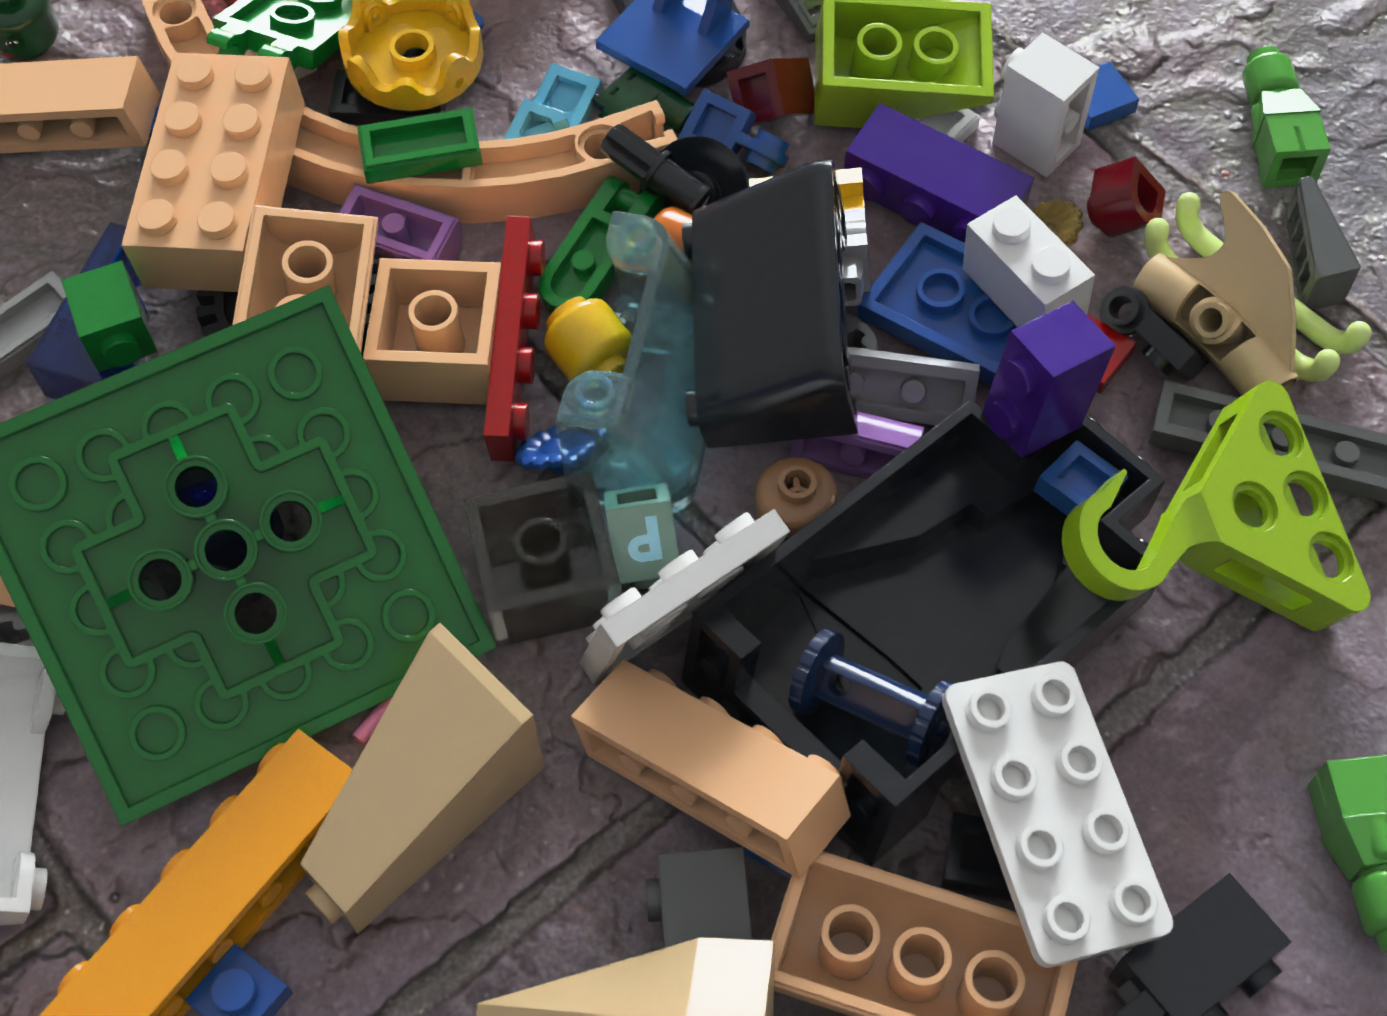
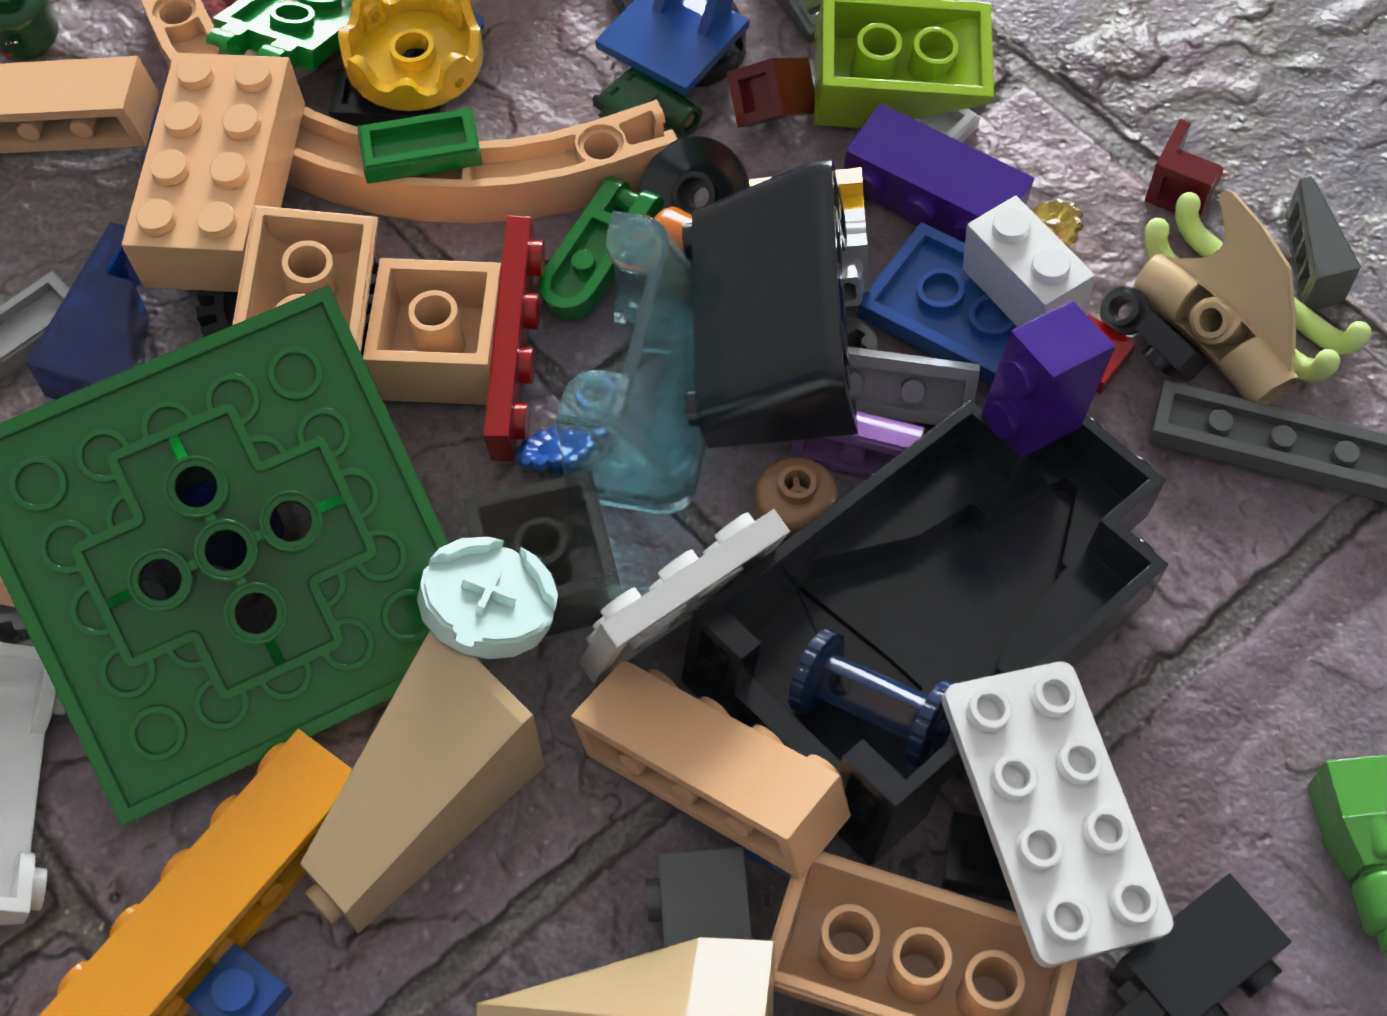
(109, 316): green brick -> none
(368, 726): bright pink piece -> none
(405, 227): medium lavender brick -> none
(487, 598): none -> light aqua tile
(559, 103): medium azure slope -> none
(586, 338): yellow head -> none
(641, 532): sand green brick -> none
(654, 169): black axle -> none
(730, 124): blue plate -> none
(1043, 103): white brick -> none
(1074, 477): blue plate -> none
(1110, 98): blue tile -> none
(1124, 197): dark red plate -> none
(1181, 173): none -> dark red panel
(1219, 526): lime piece -> none
(1285, 121): bright green piece -> none

